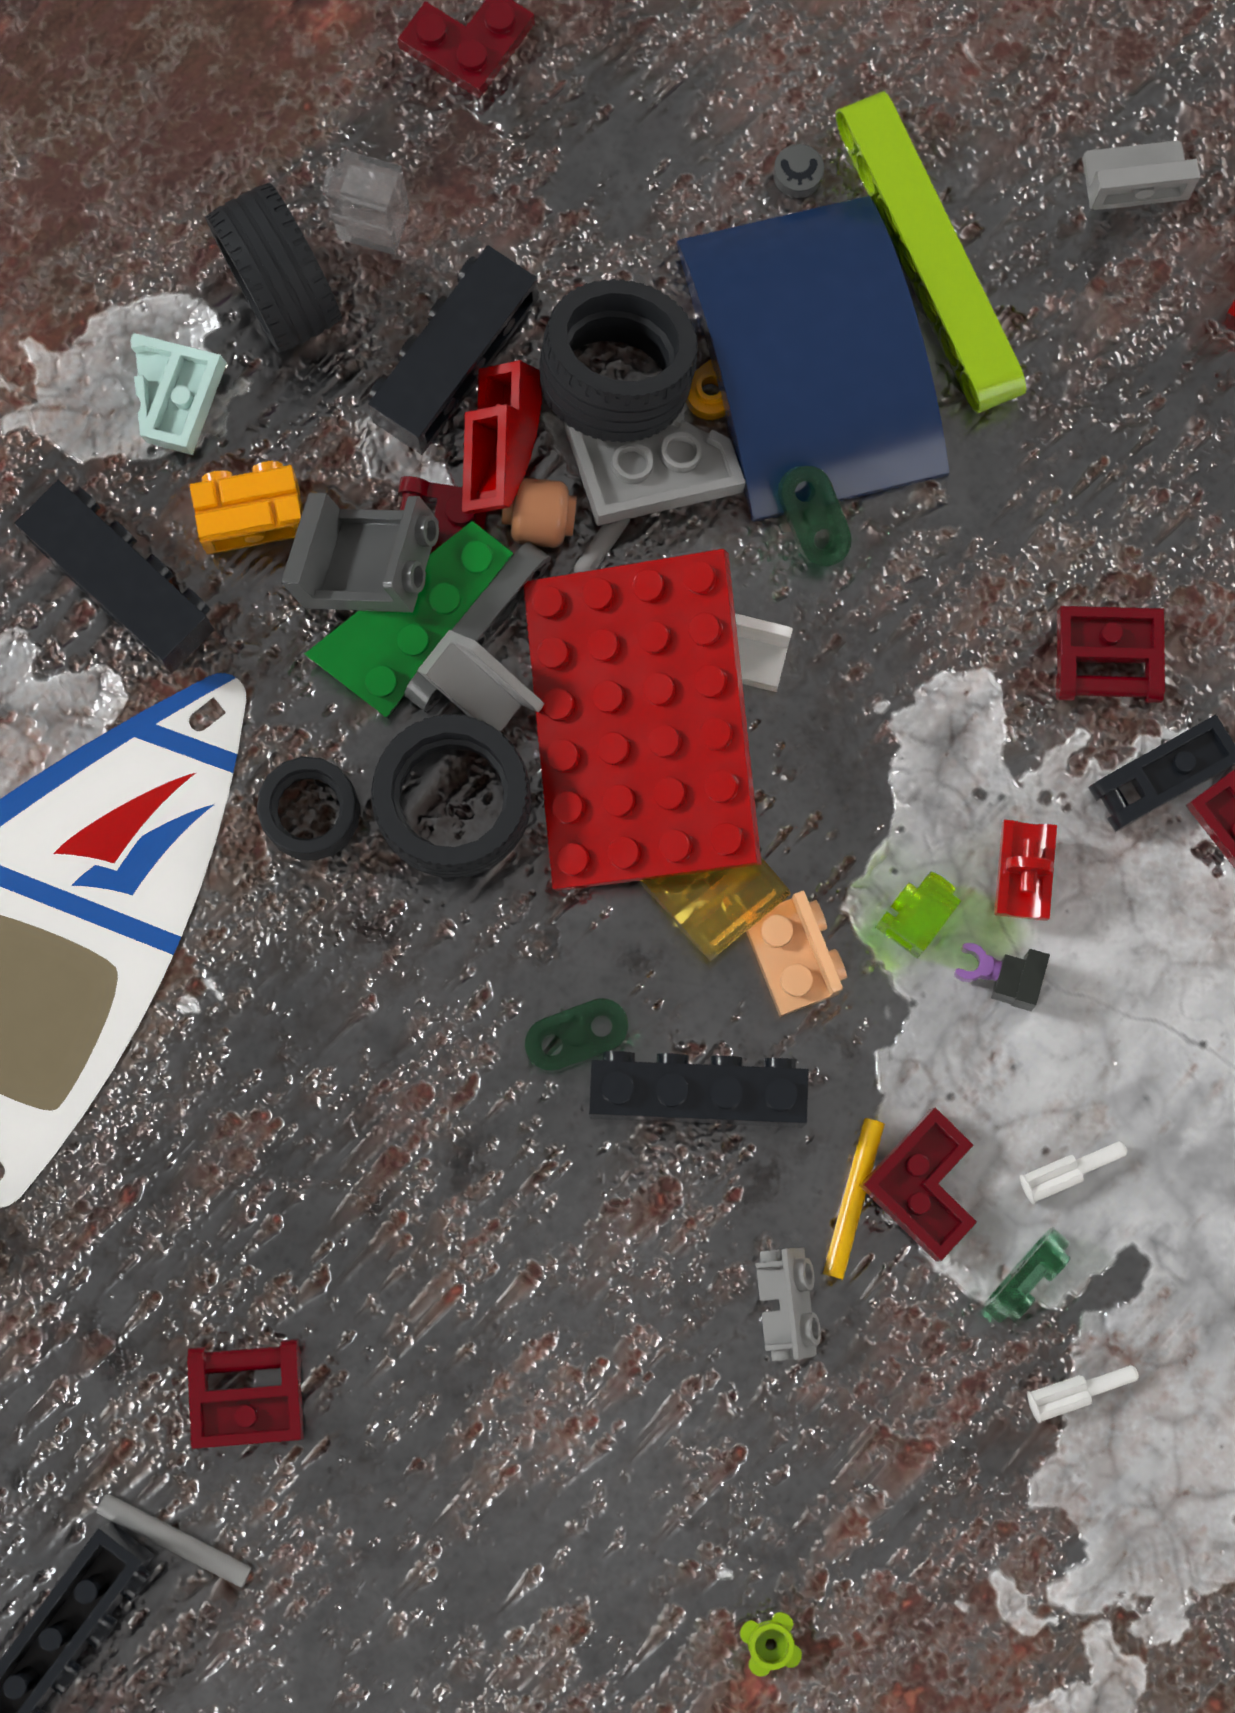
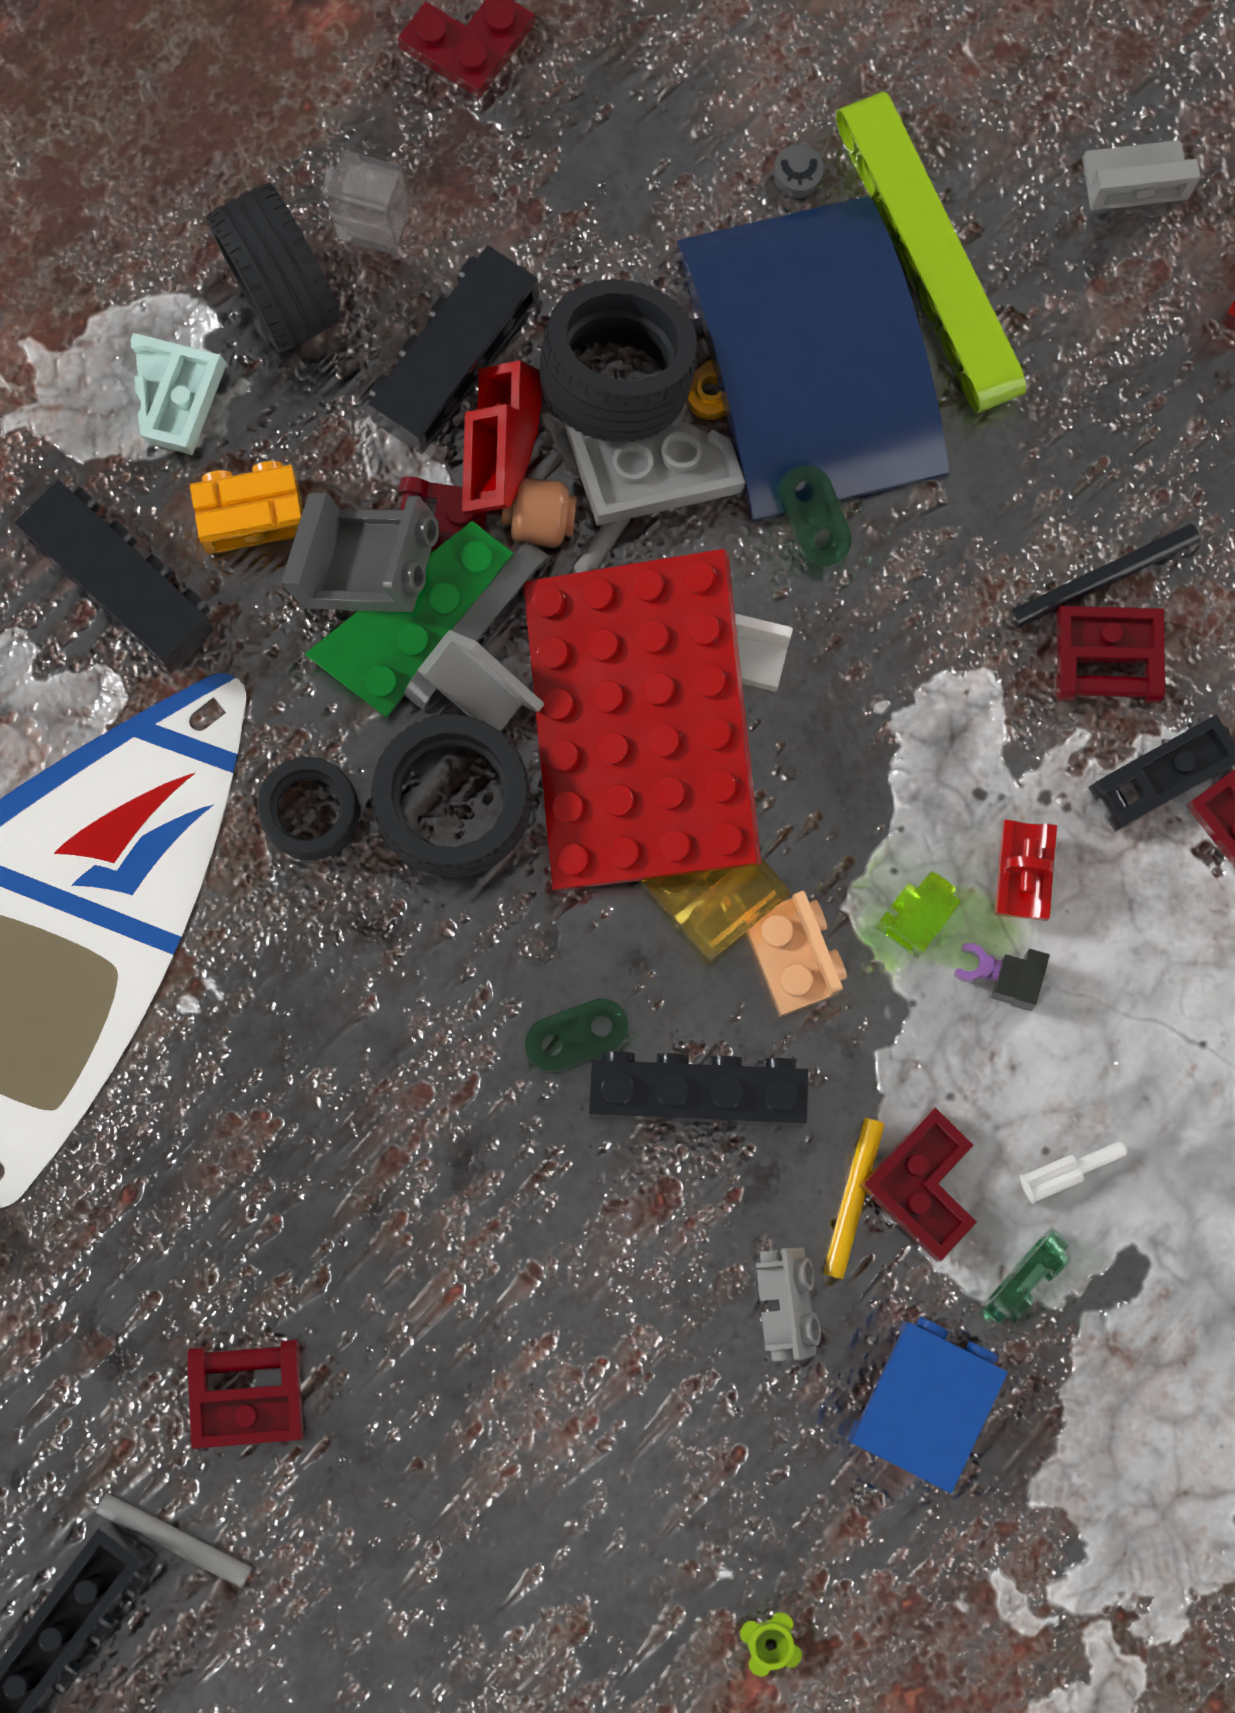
(929, 1404): none -> blue panel
(1075, 1392): white axle -> none
(1104, 575): none -> black bar

